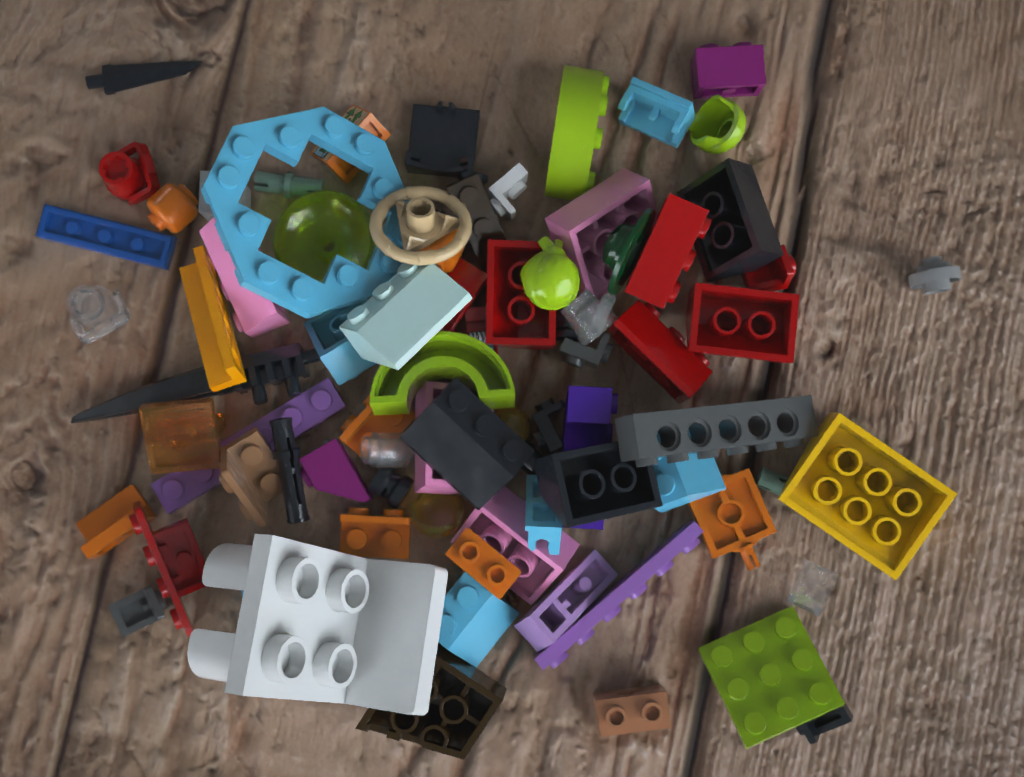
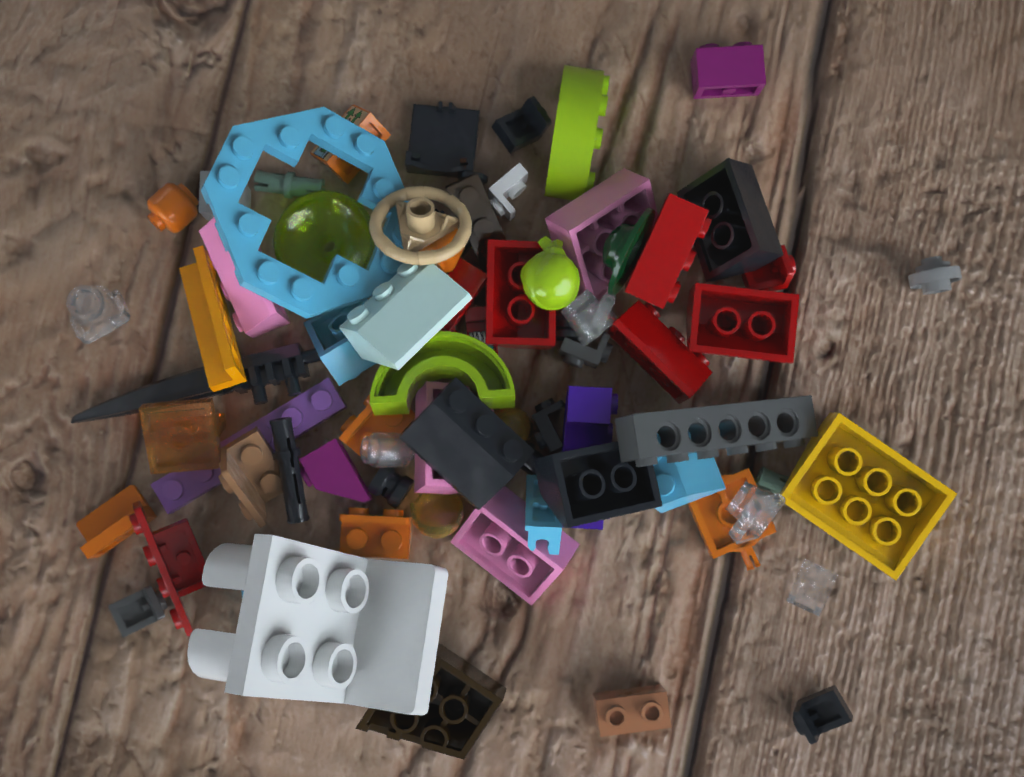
(106, 237): blue tile -> none
(129, 76): black bar -> none
(130, 177): red piece -> none
(473, 620): medium azure slope -> none
(483, 563): orange bracket -> none
(522, 125): none -> black bracket
(566, 601): lavender slope -> none
(630, 585): medium lavender plate -> none
(656, 112): medium azure hinge -> none
(718, 125): lime hat -> none
(753, 512): none -> clear piece
(770, 677): lime plate -> none

